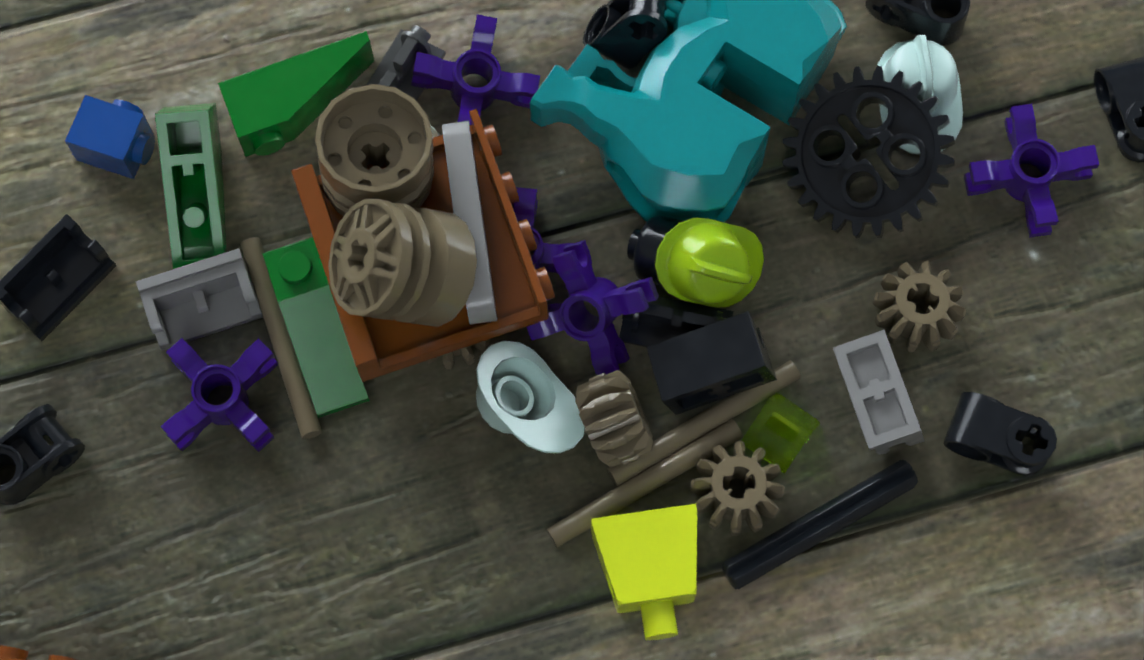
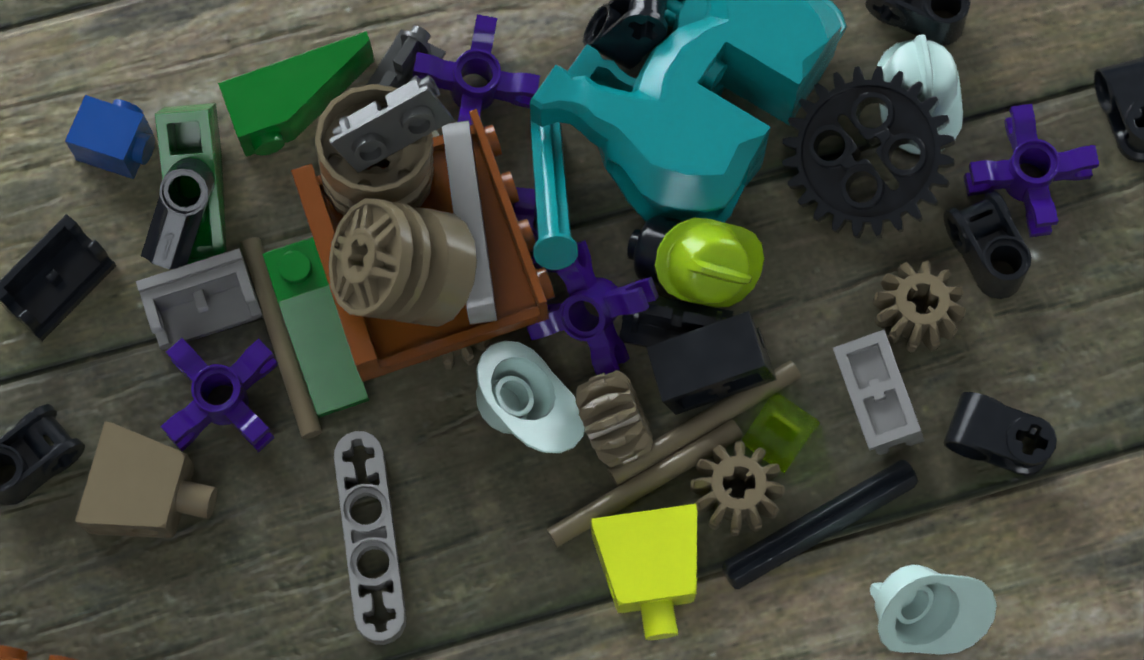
(140, 487): none -> dark tan torso
(177, 217): none -> black piece
(375, 536): none -> light grey beam
(377, 133): none -> dark grey hinge
(554, 246): none -> teal axle
(932, 611): none -> light aqua piece
(987, 235): none -> black piece

